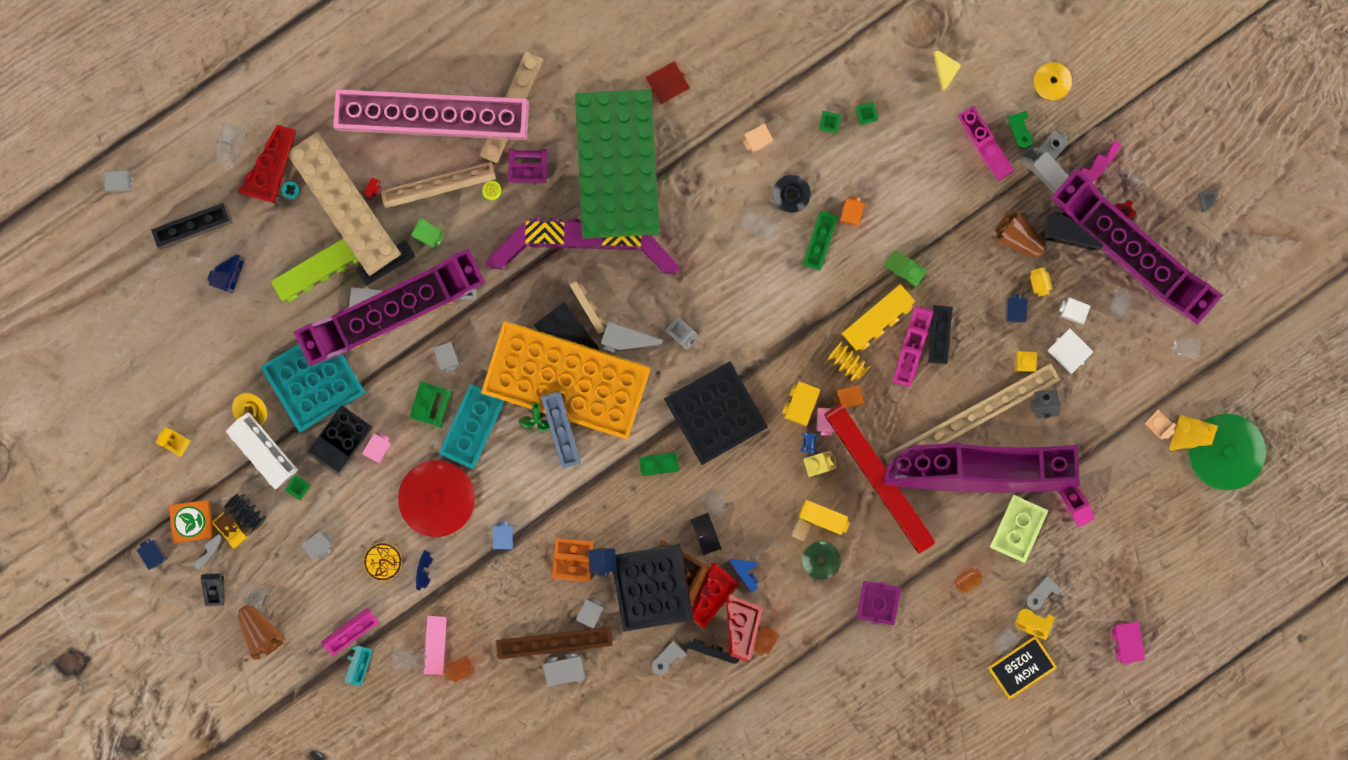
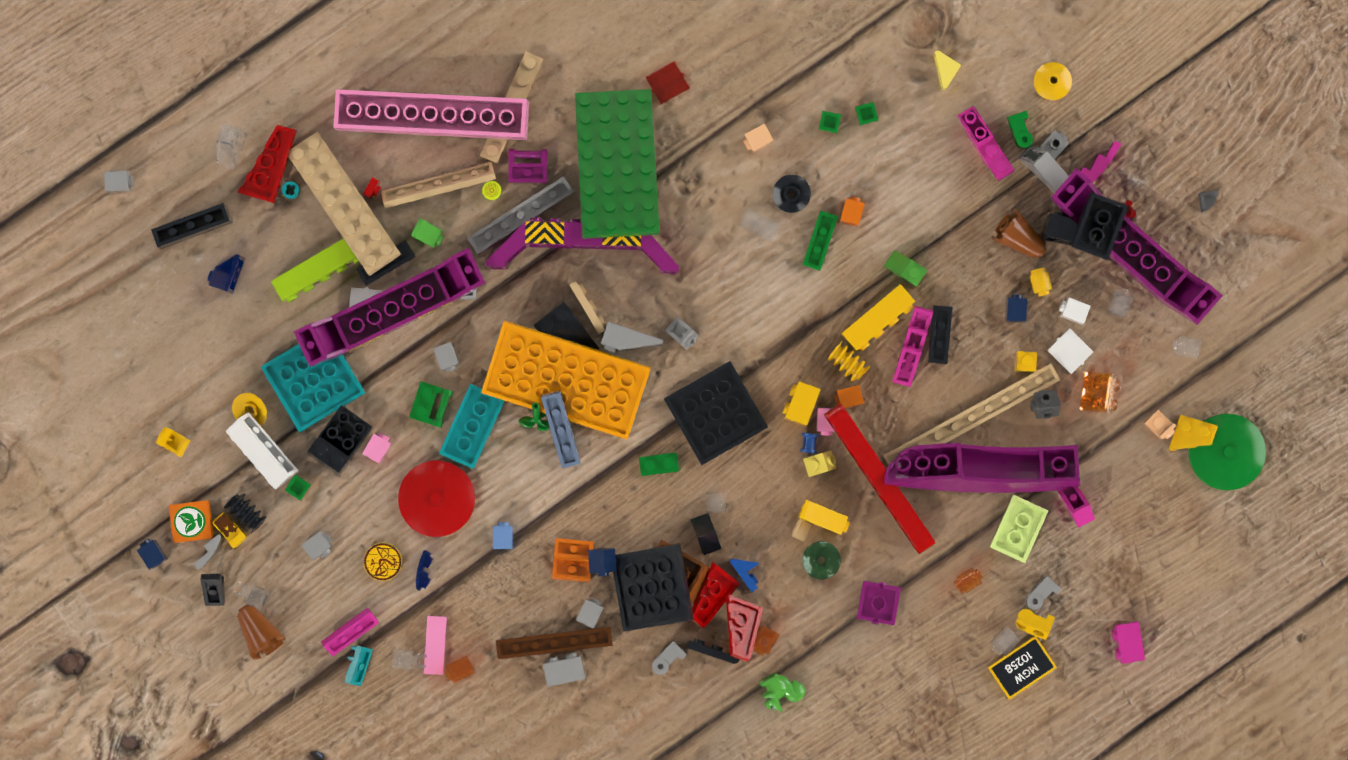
(517, 216): none -> light grey plate
(780, 686): none -> bright green animal
(1098, 225): none -> black slope
(1099, 392): none -> clear orange plate

